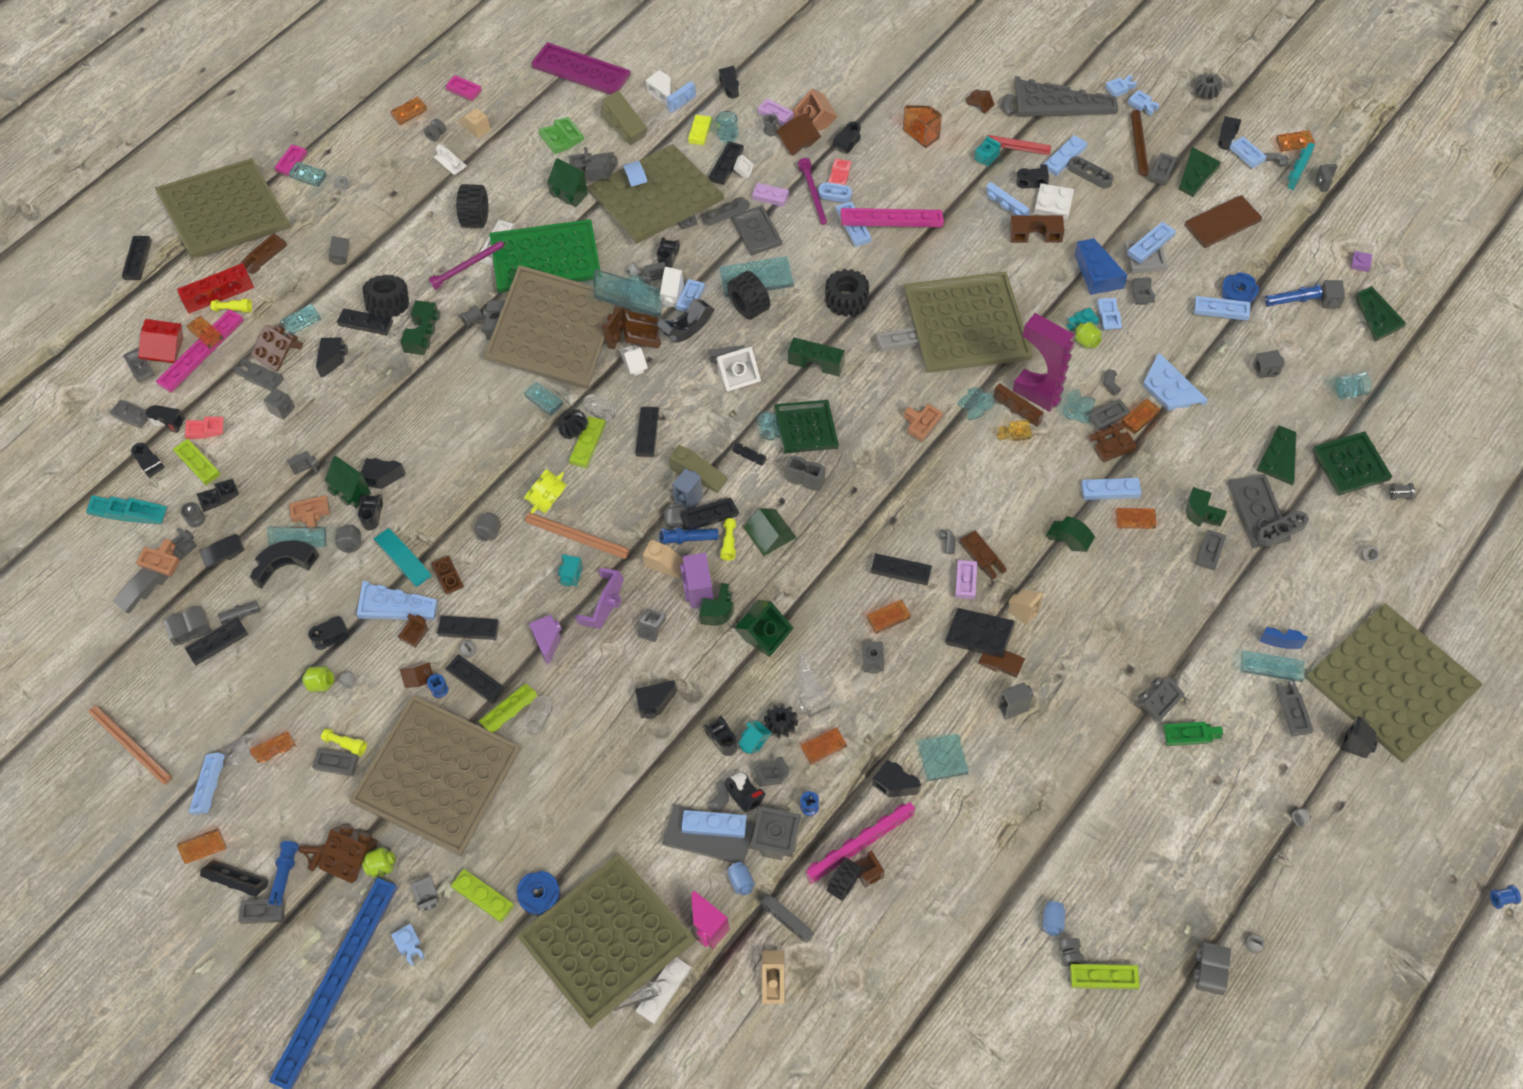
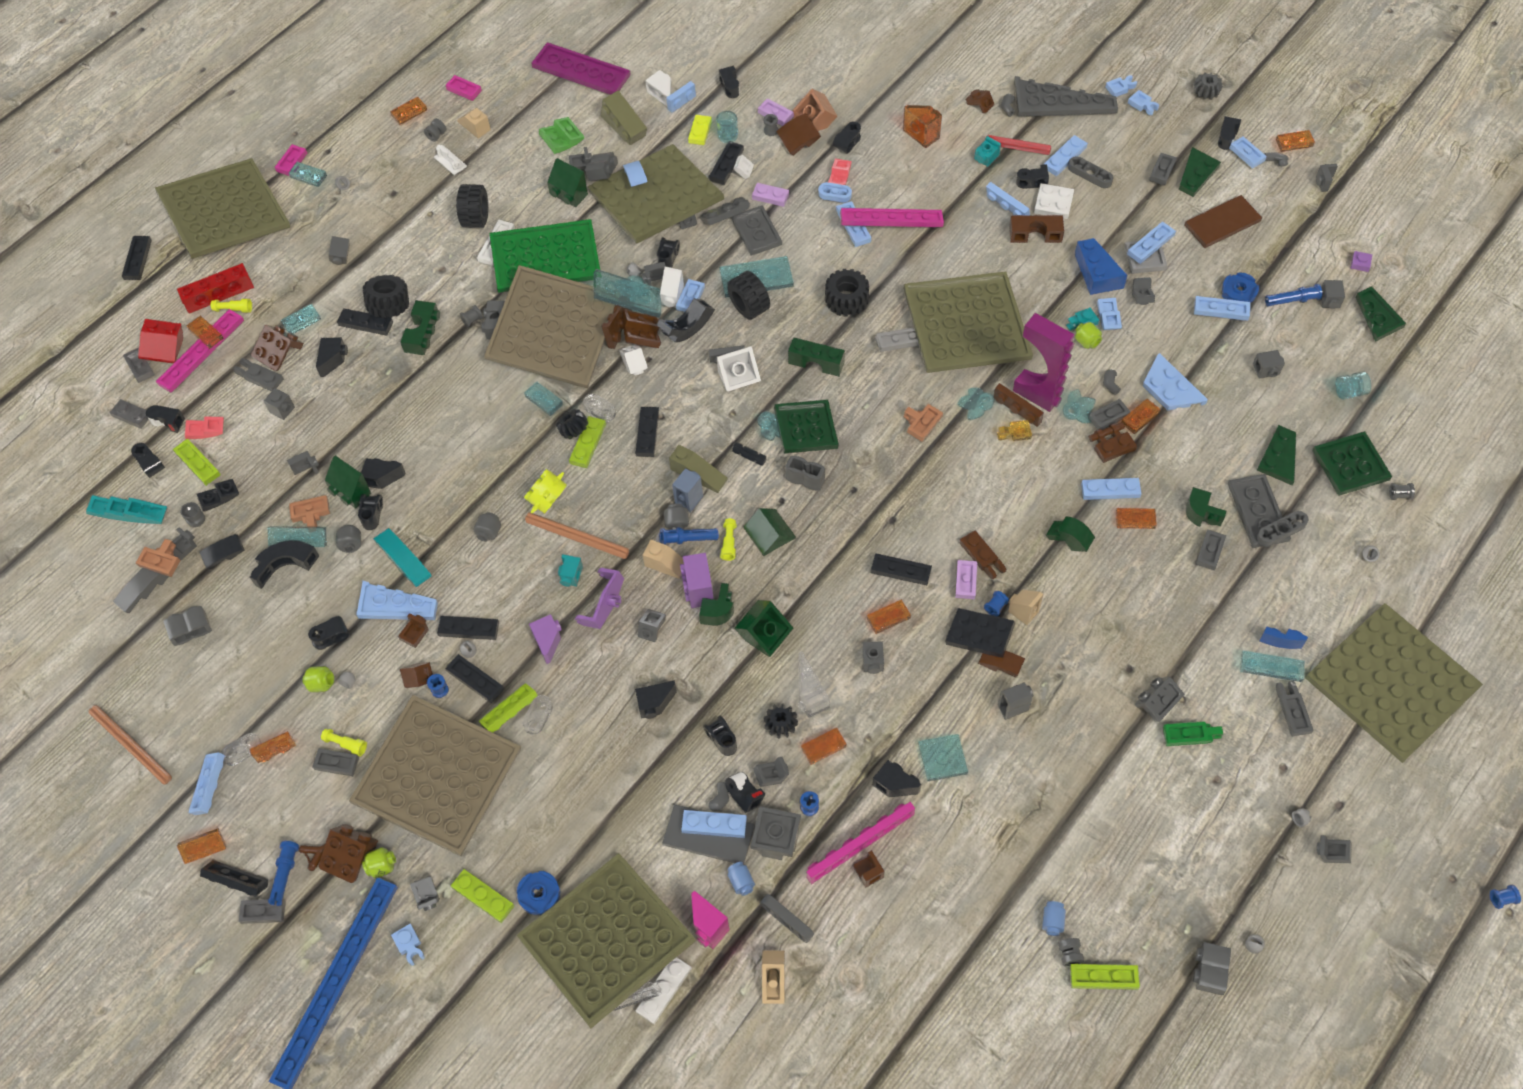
(216, 641): black plate -> none
(239, 611): dark grey pin -> none
(263, 253): reddish brown hinge -> none
(437, 281): magenta piece -> none
(447, 575): reddish brown slope -> none
(709, 514): black plate -> none
(754, 737): teal brick -> none
(805, 167): magenta piece -> none
(844, 879): black tyre -> none
(950, 540): dark grey arm -> none
(996, 603): none -> blue bush
(1139, 143): reddish brown axle -> none
(1300, 165): teal plate -> none
(1334, 850): none -> dark grey bracket
(1360, 738): black slope -> none

